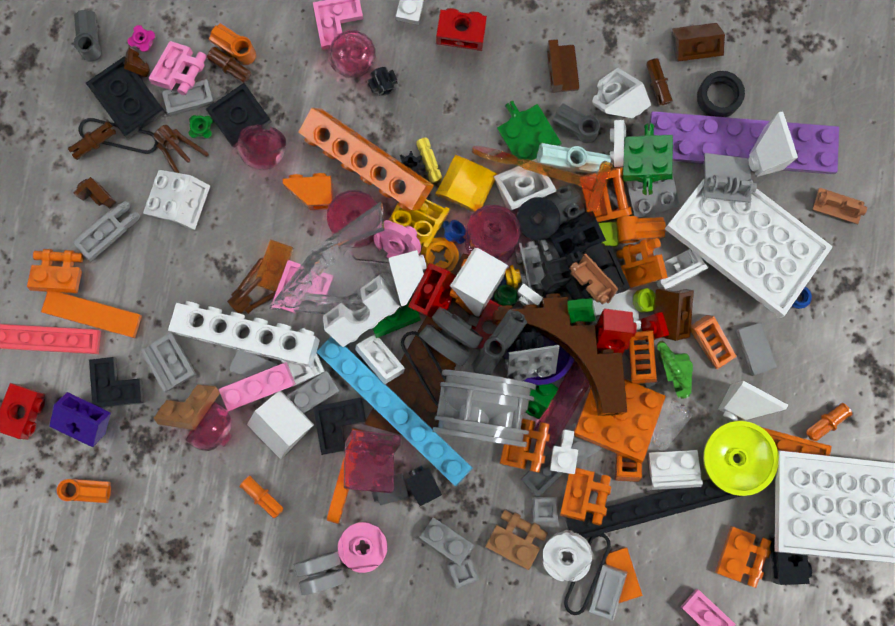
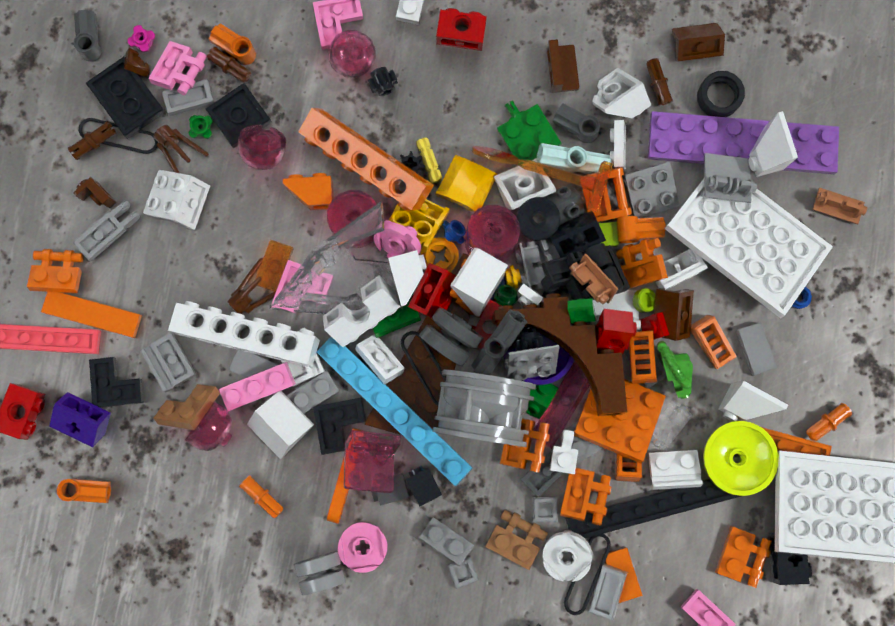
(648, 158): green plate -> none

